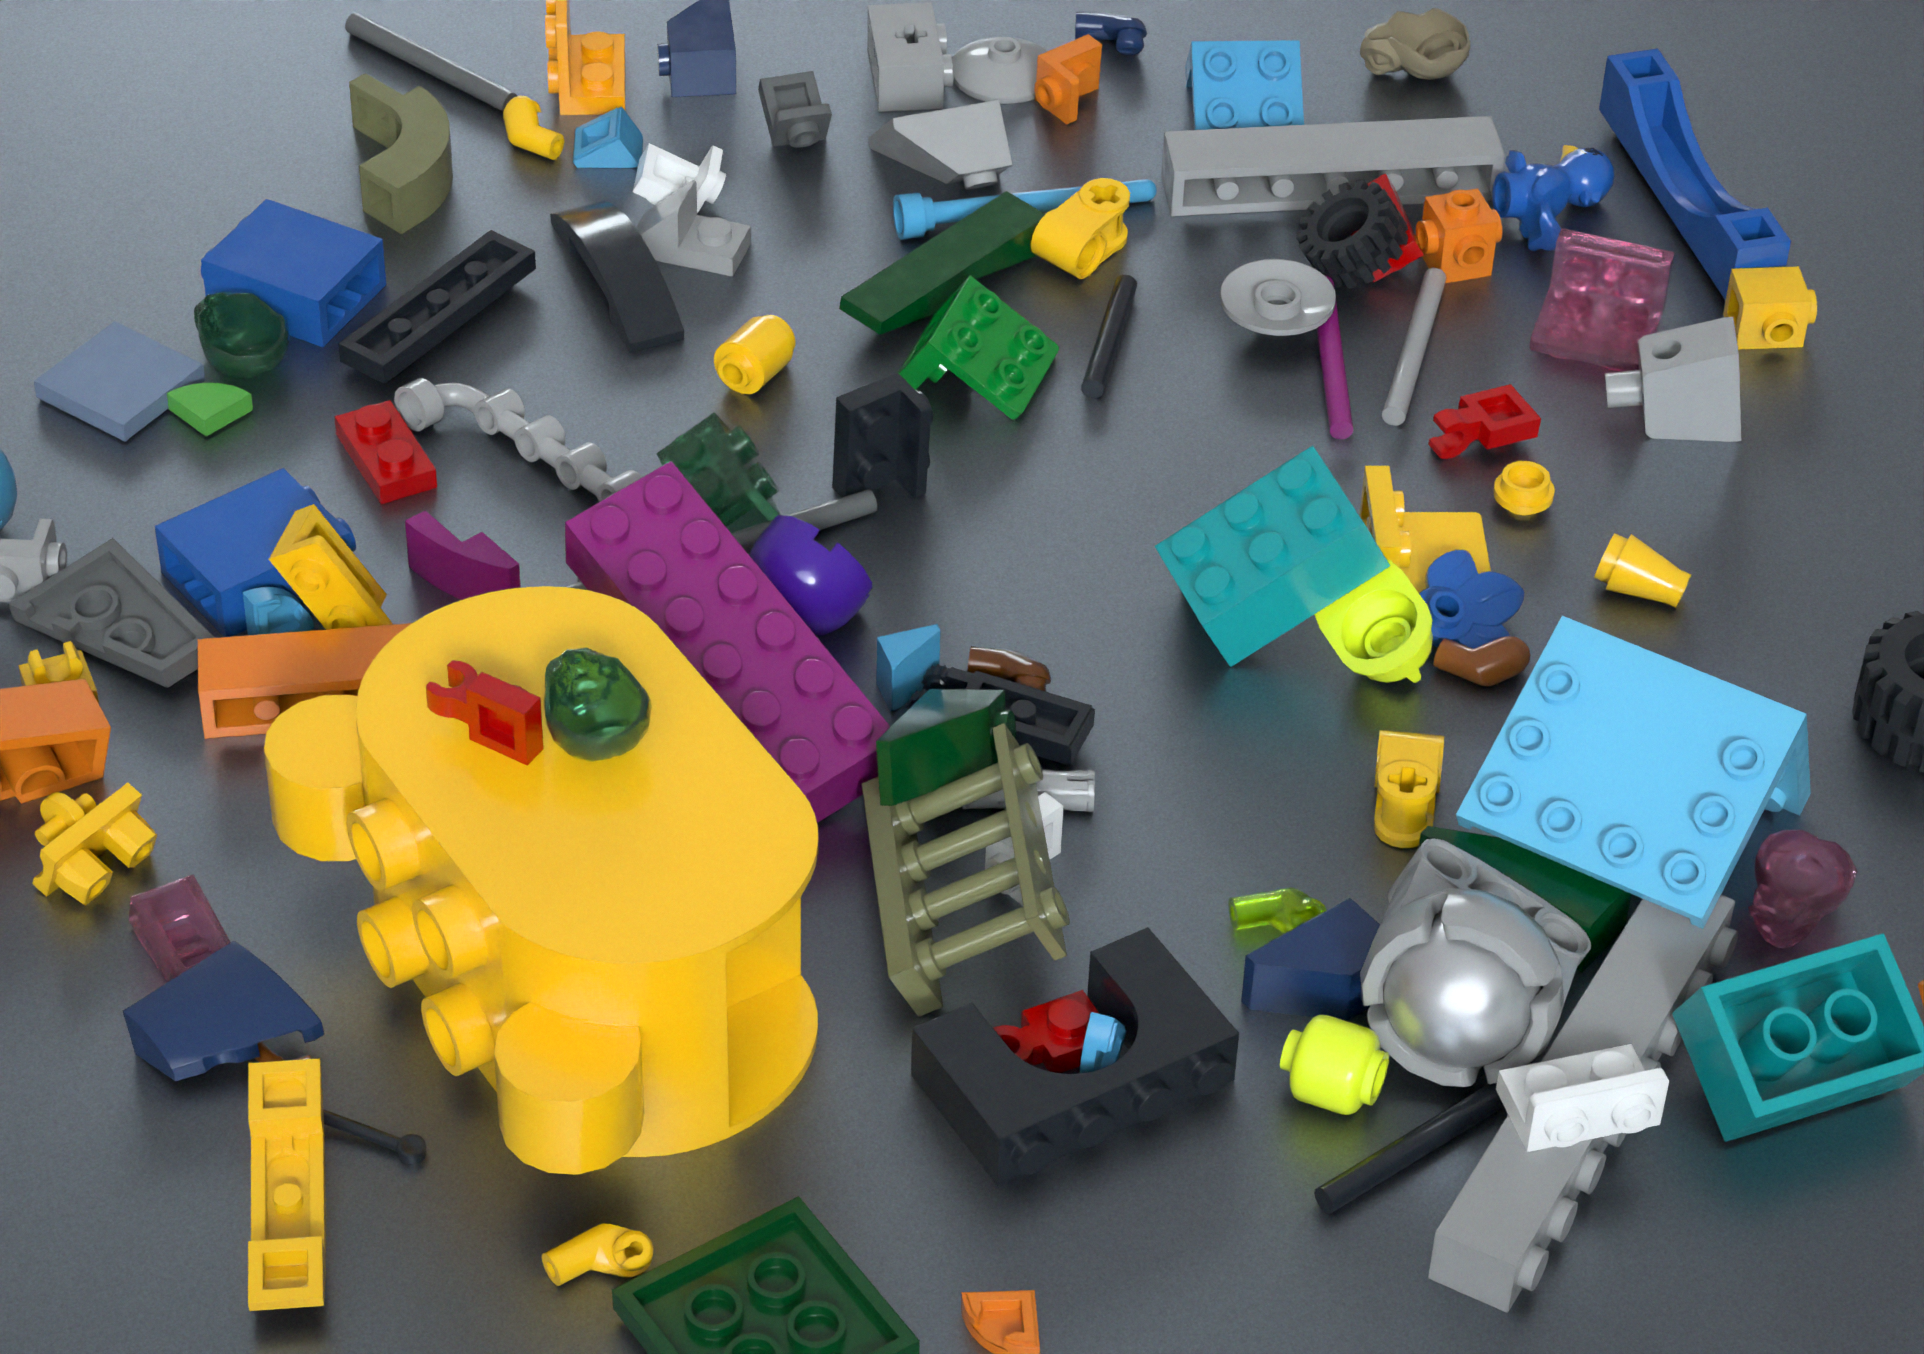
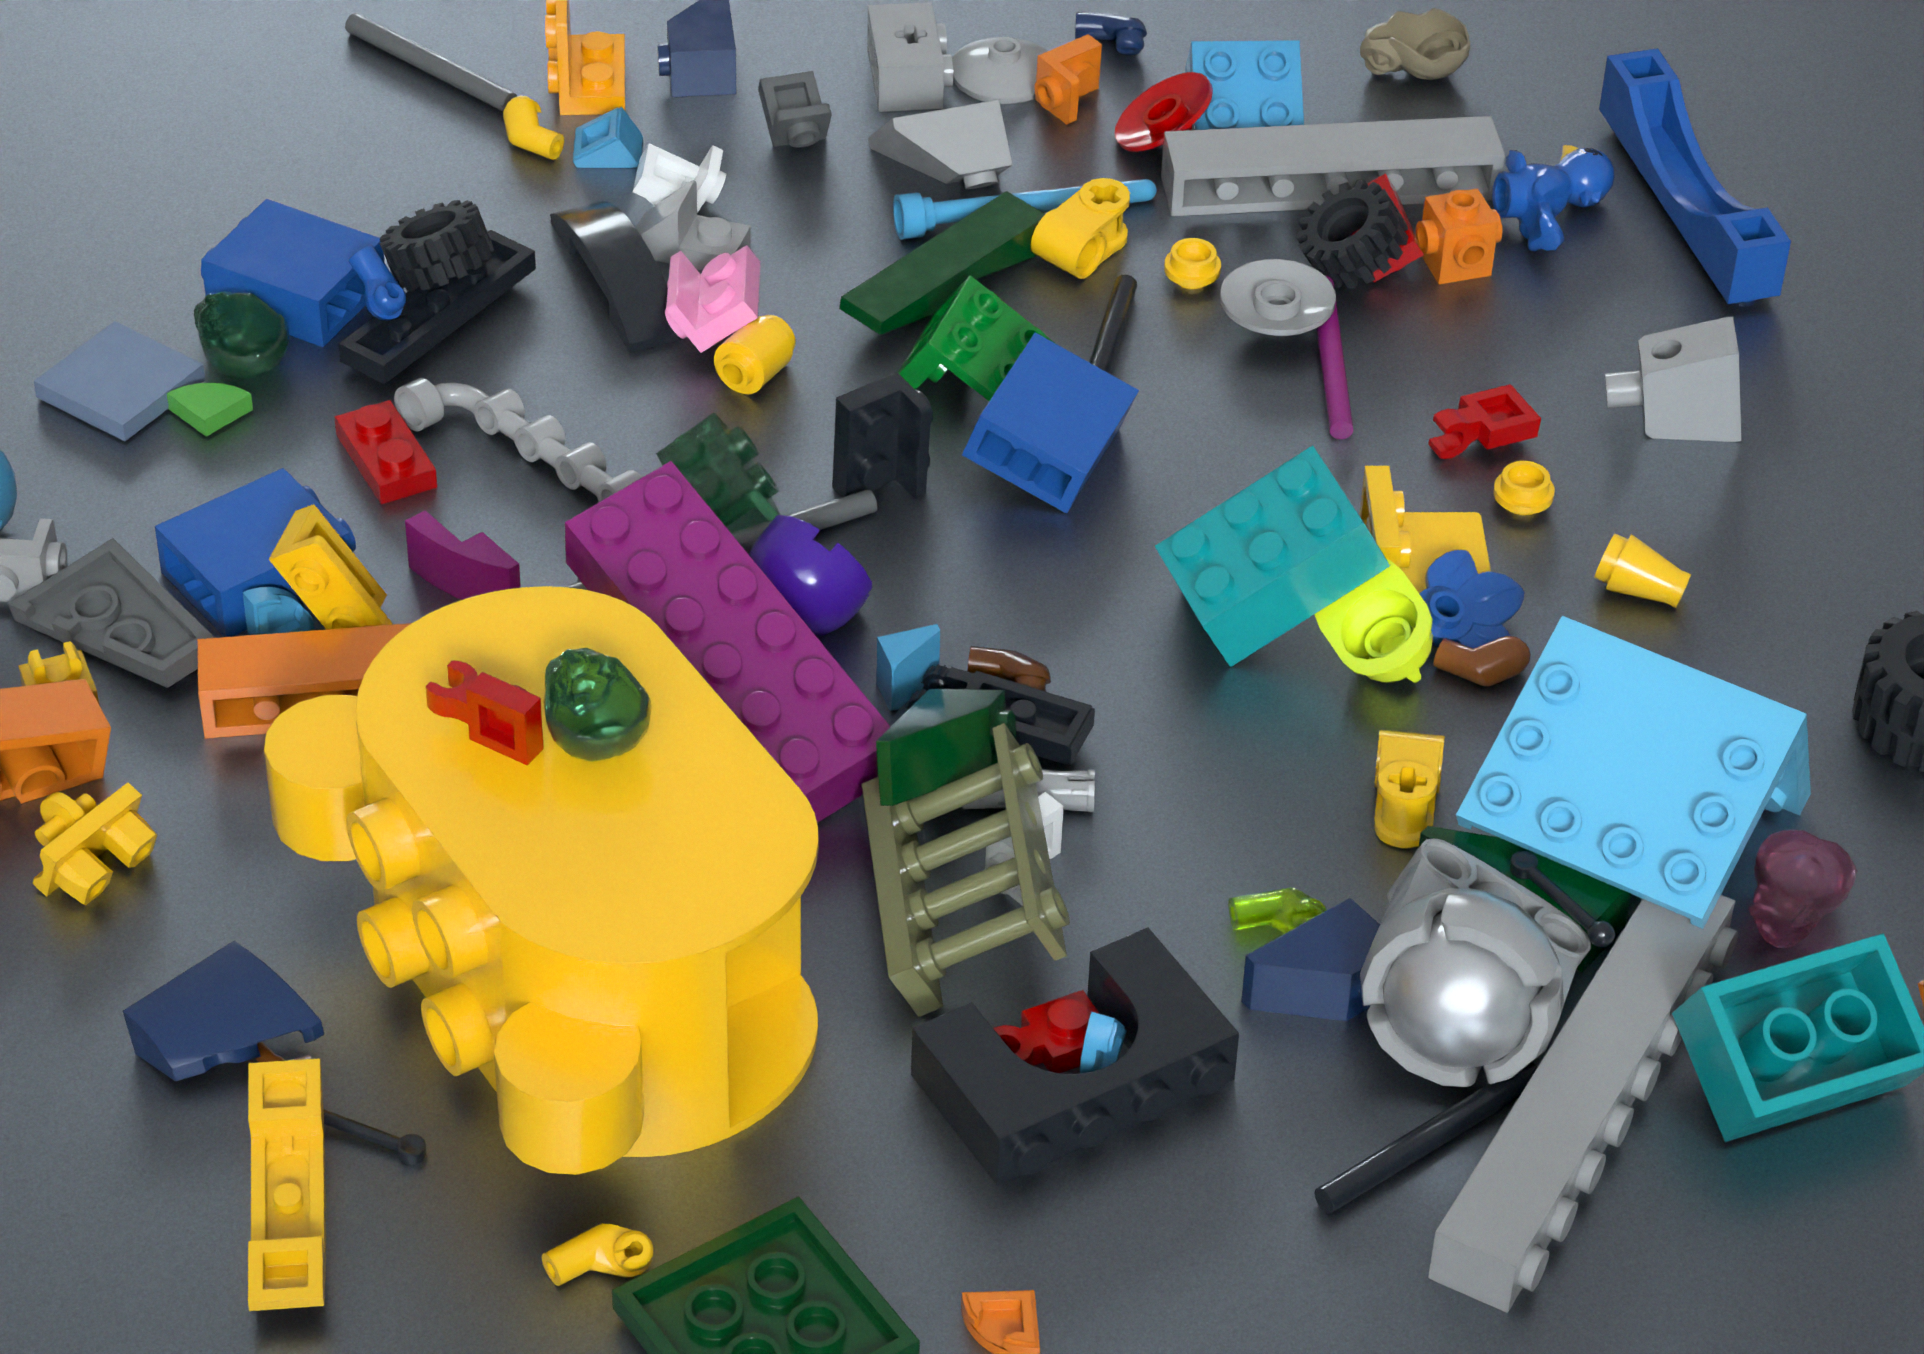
(170, 903): clear pink slope -> none
(382, 292): none -> blue arm
(416, 169): olive arch -> none
(436, 245): none -> black tyre
(714, 302): none -> bright pink bracket
(1050, 422): none -> blue brick
(1164, 107): none -> red dish
(1192, 263): none -> yellow plate
(1335, 1064): neon yellow head -> none
(1414, 347): light grey bar -> none
(1524, 866): none -> black hinge
(1582, 1097): white bracket -> none
(1602, 300): clear pink bracket -> none
(1770, 307): yellow brick -> none

